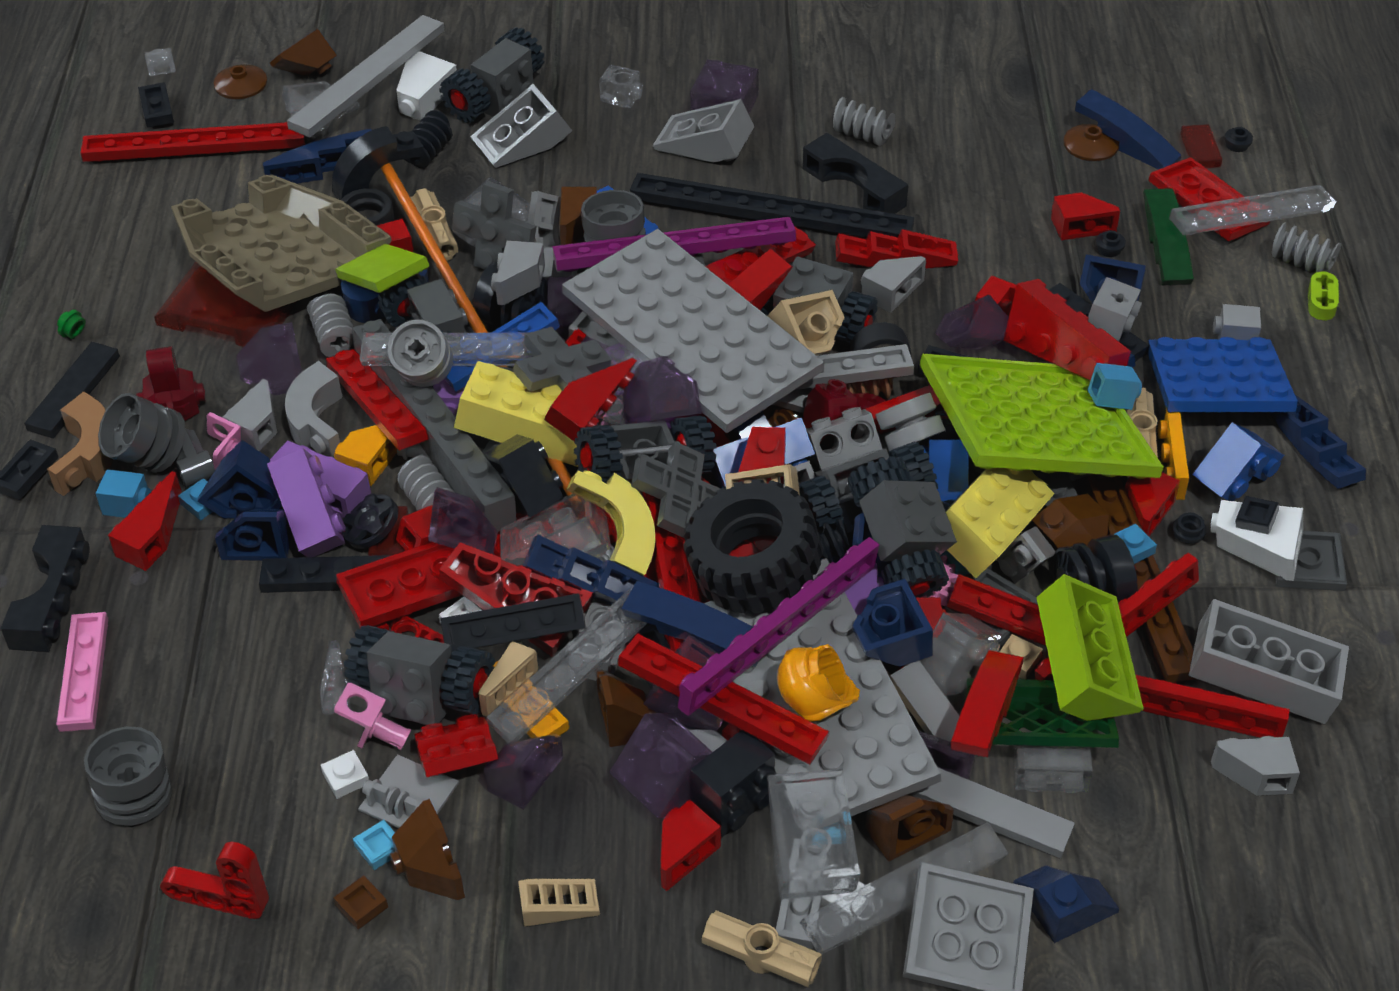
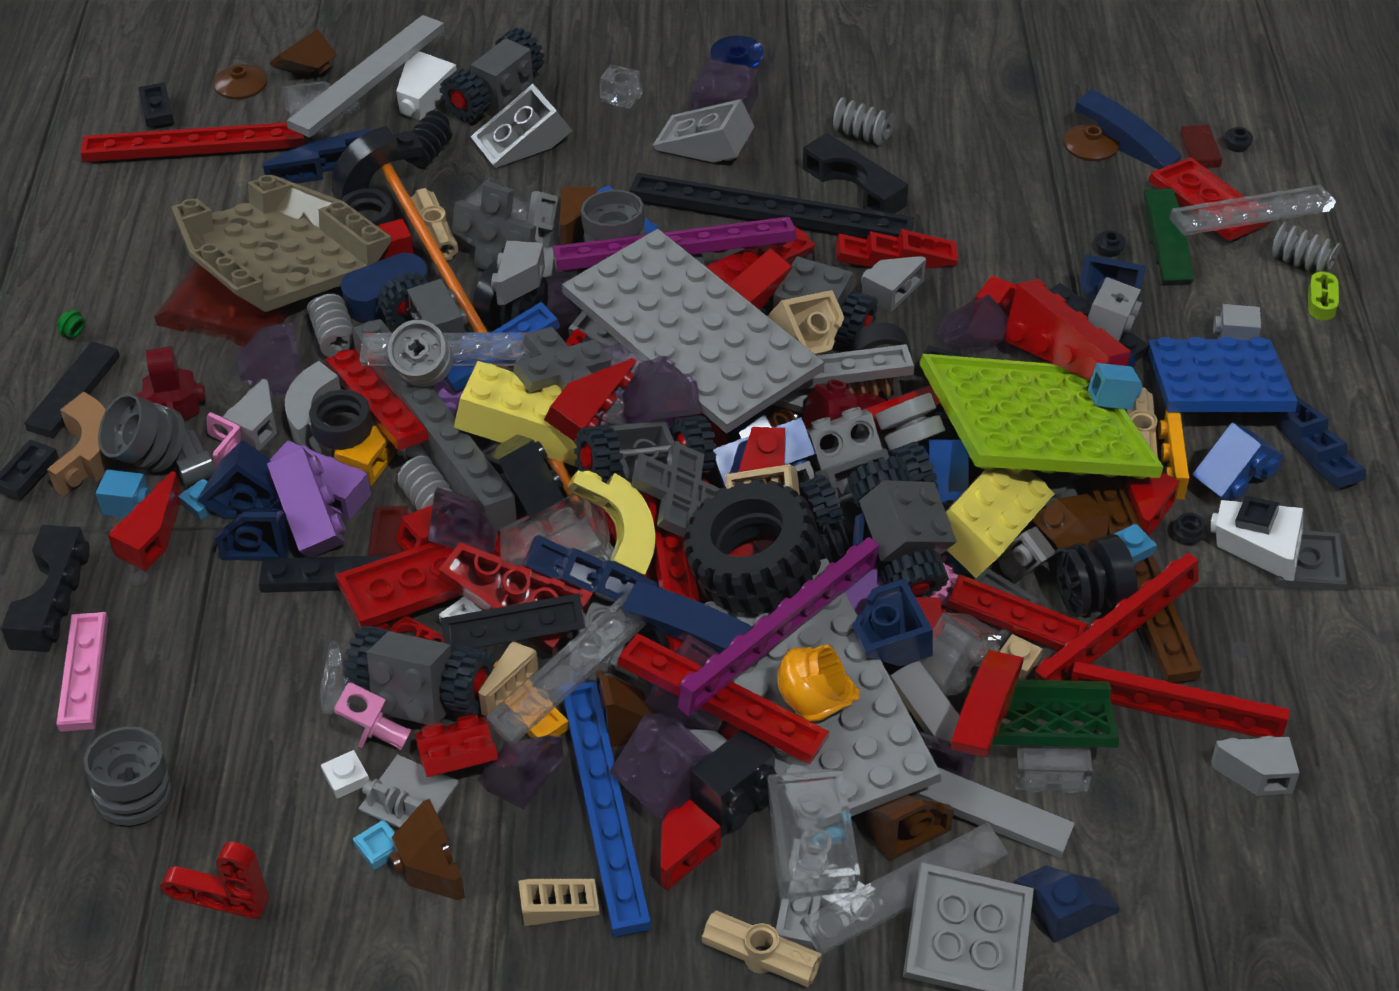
(160, 61): clear plate -> none
(338, 402): none -> black tyre
(360, 902): reddish brown plate -> none
(369, 519): black wheel -> none
(382, 268): lime tile -> none
(606, 812): none -> blue plate
(737, 51): none -> clear blue dish
(1083, 216): red slope -> none
(1088, 651): lime slope -> none
(1269, 661): light grey brick -> none

